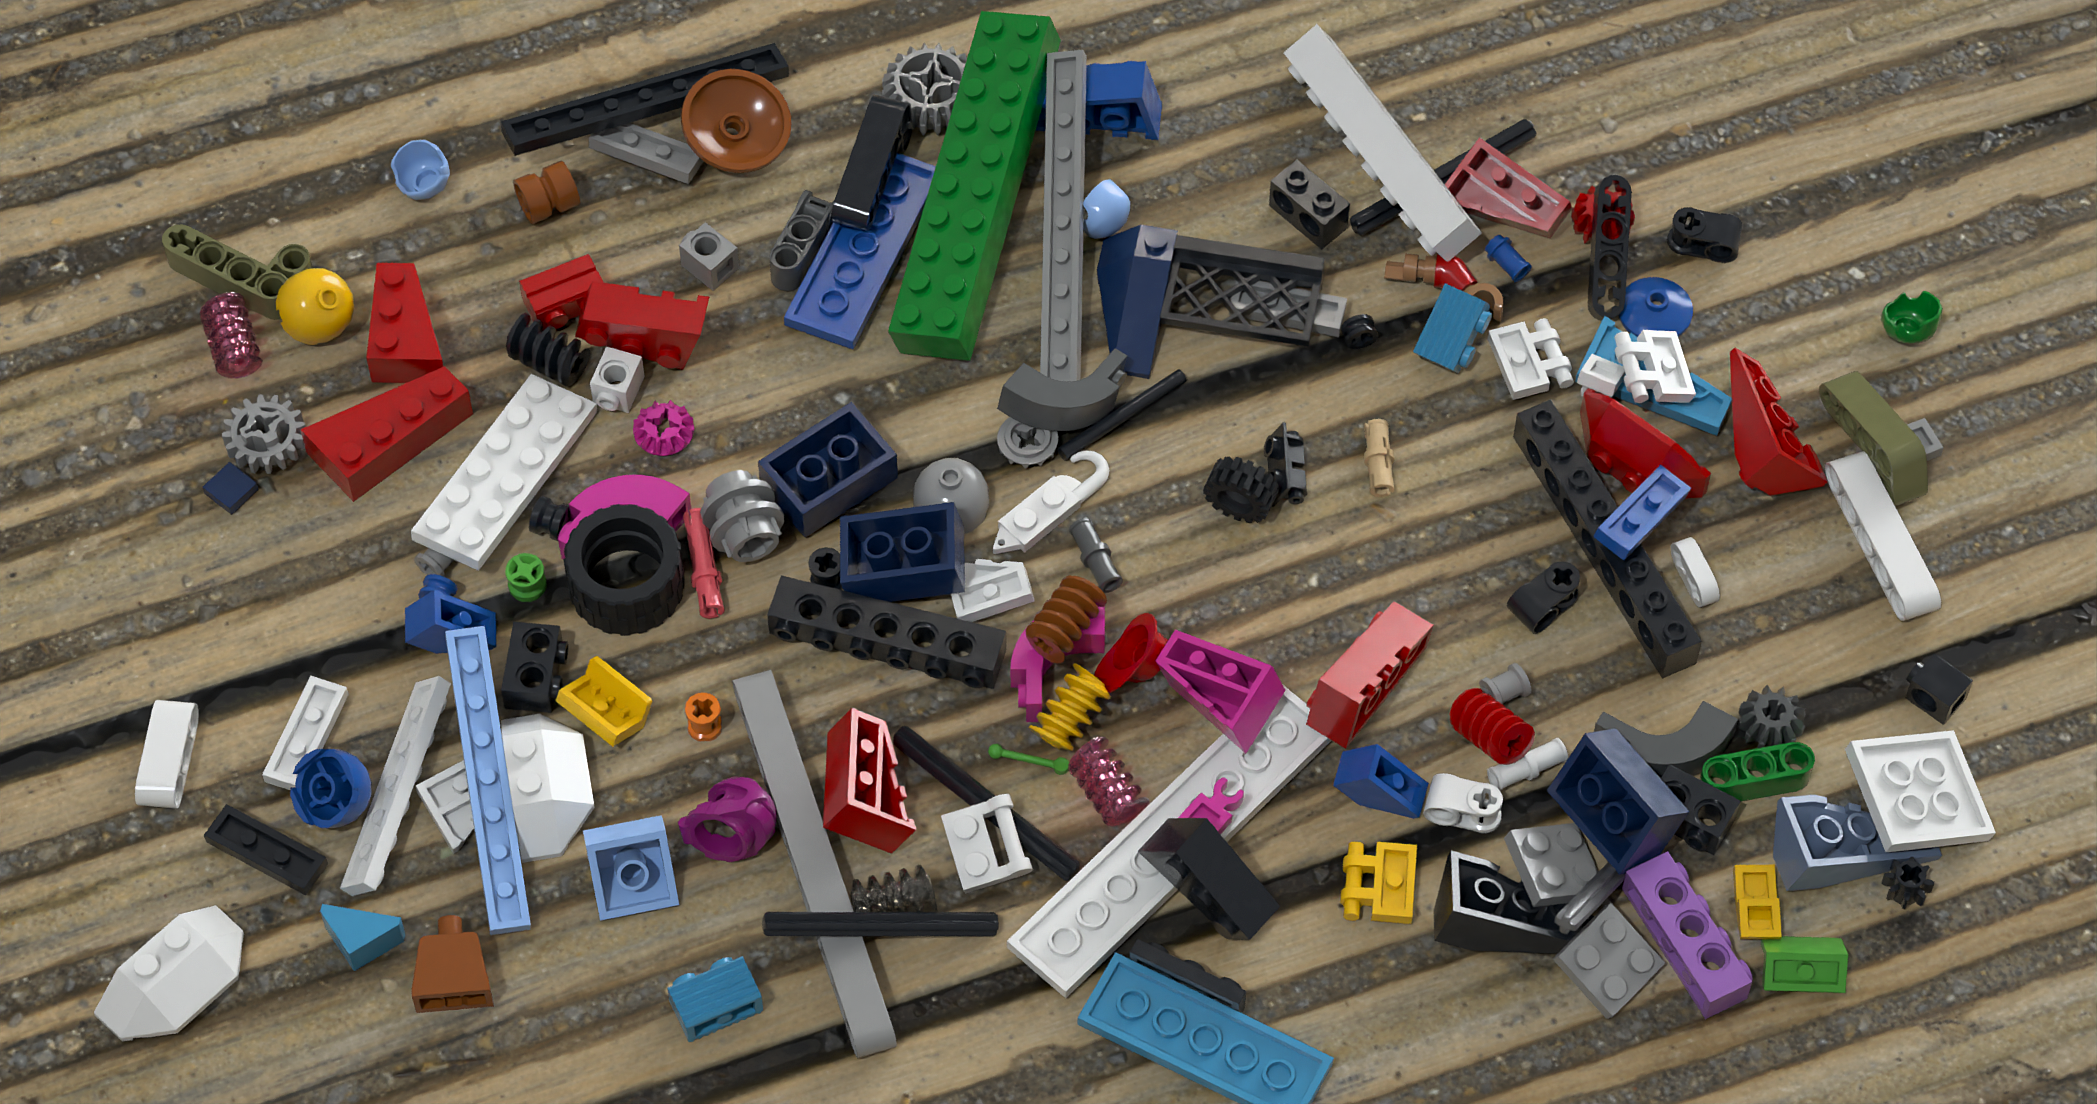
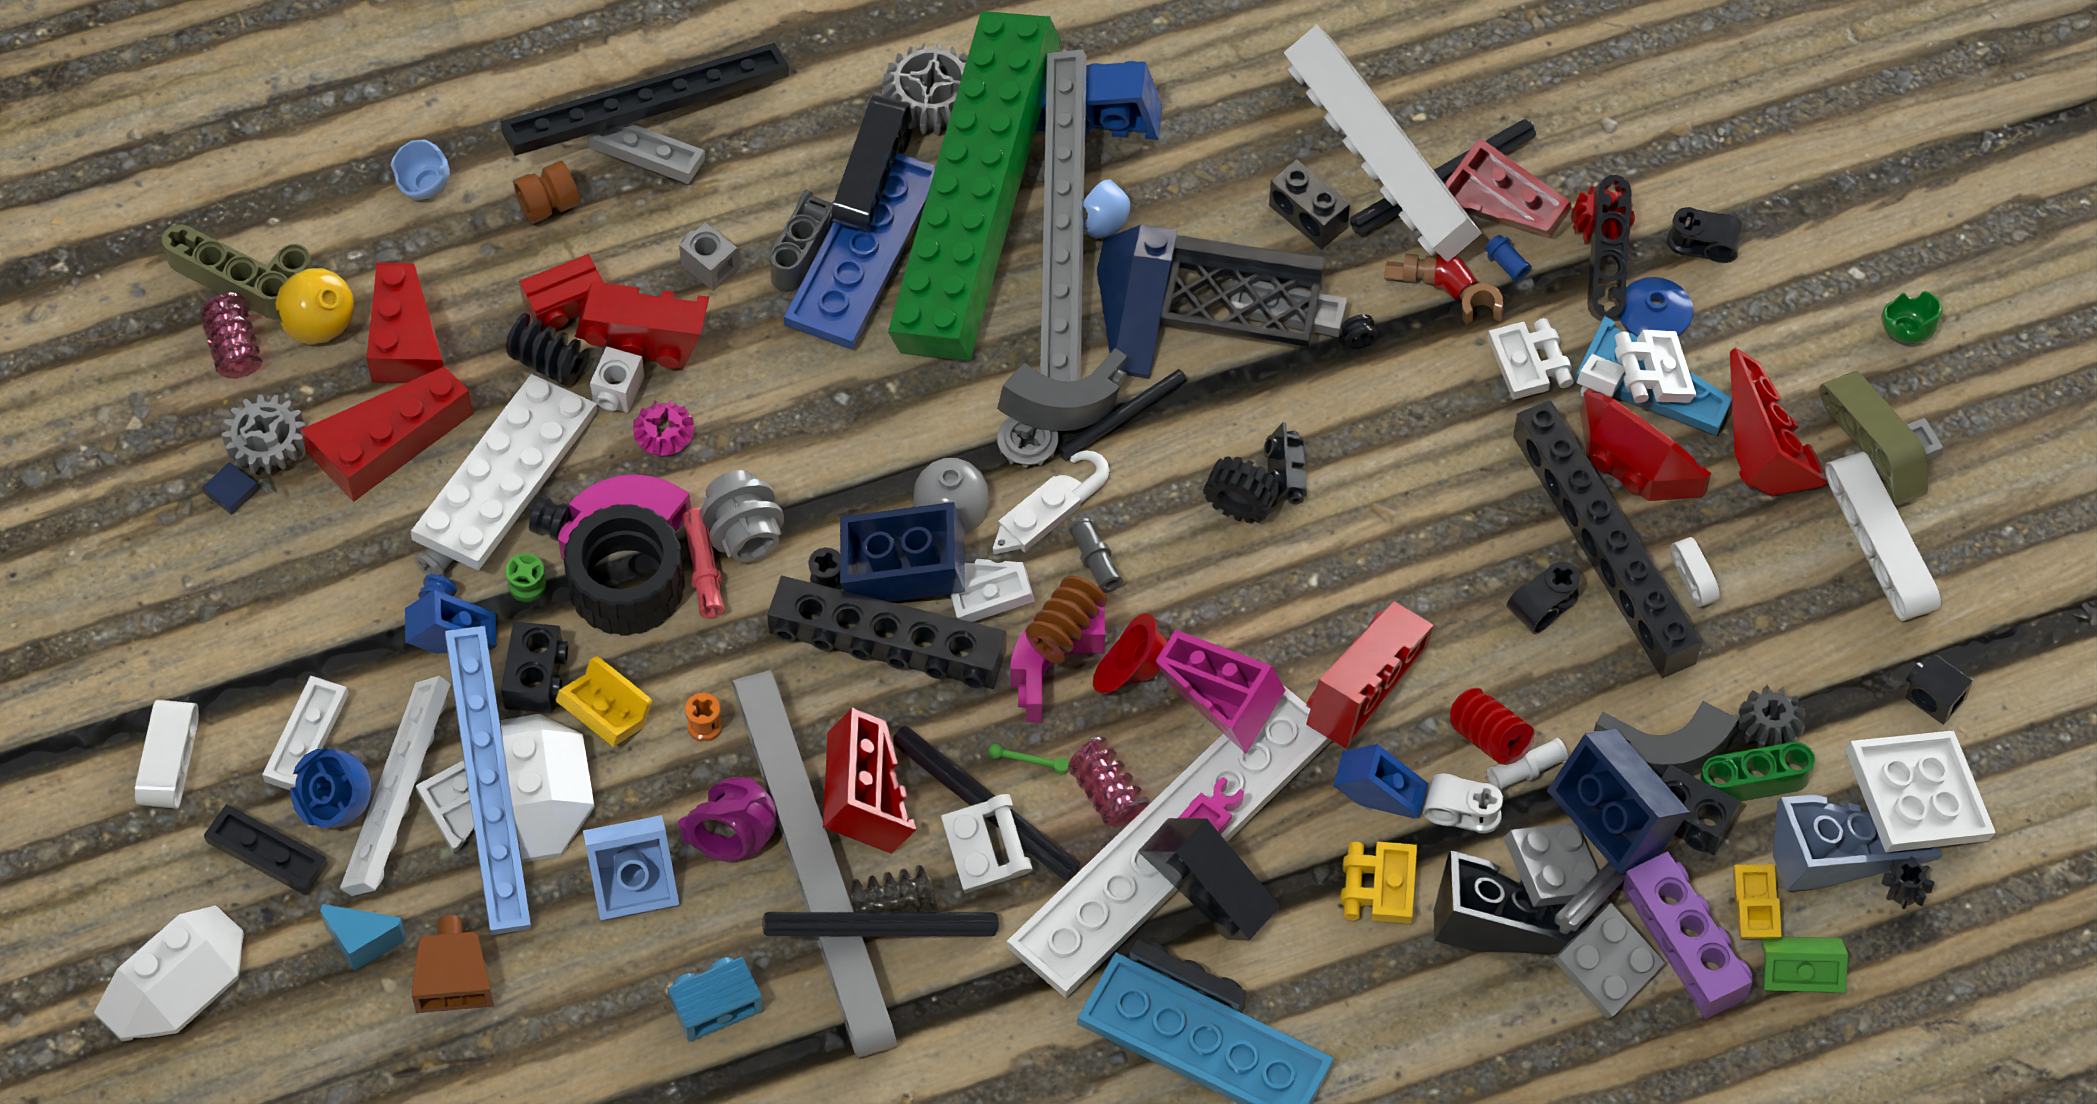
(738, 102): dark orange dish -> none
(828, 469): dark blue brick -> none
(1071, 709): yellow piece -> none
(1379, 457): tan pin -> none
(1452, 329): dark azure brick -> none
(1507, 685): light grey bush -> none
(1642, 512): plate -> none

